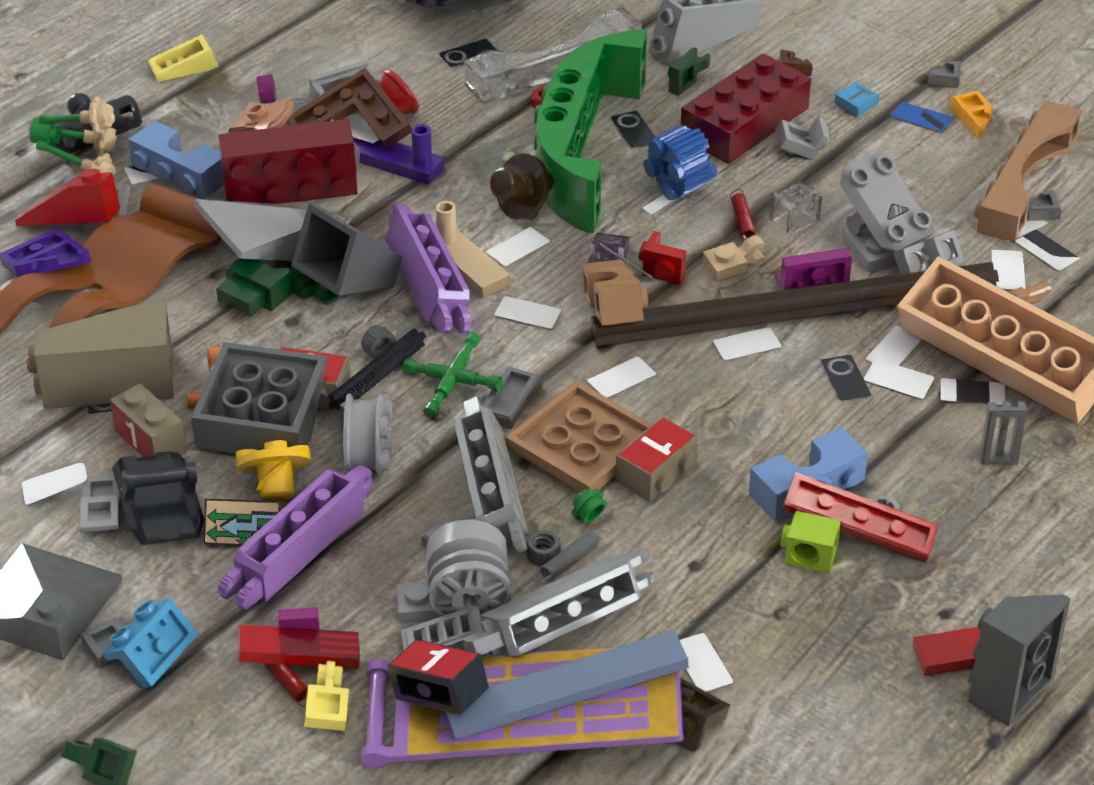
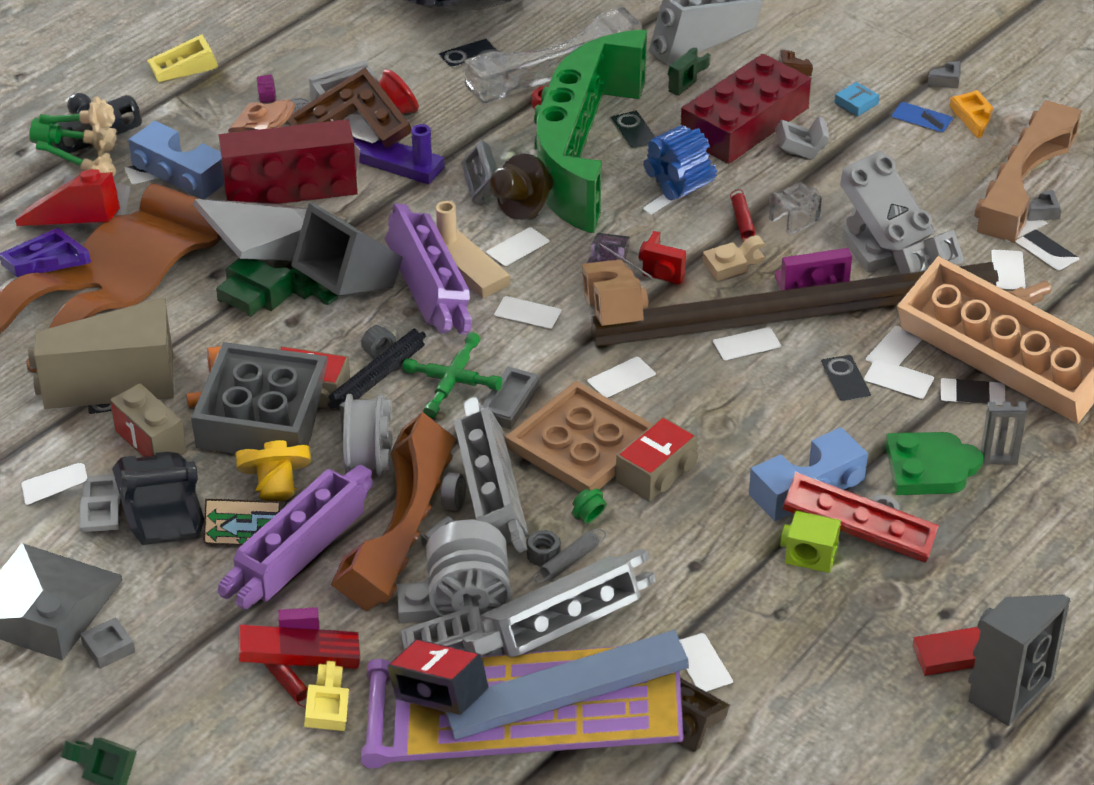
(151, 640): dark azure bracket -> none
(418, 460): none -> dark orange arch
(453, 491): none -> flat silver tile
(483, 167): none -> flat silver tile
(930, 462): none -> green plate

